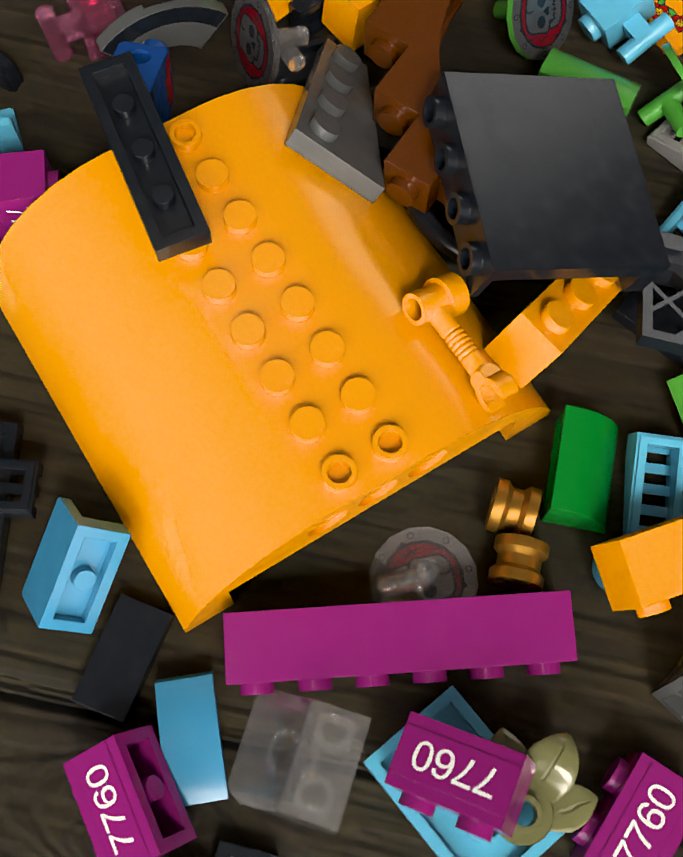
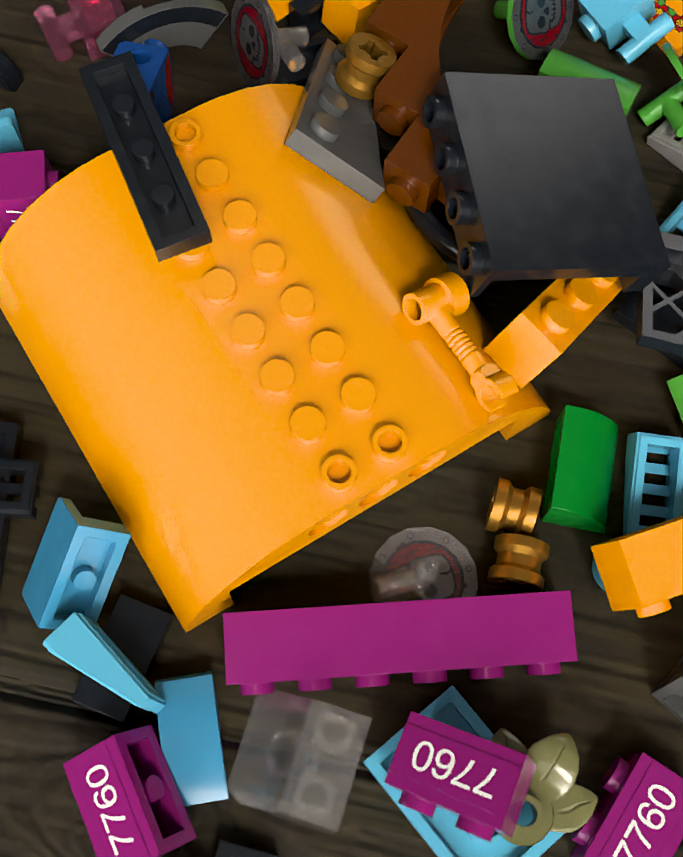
(94, 653): none -> medium azure slope
(365, 65): none -> pearl gold wheel

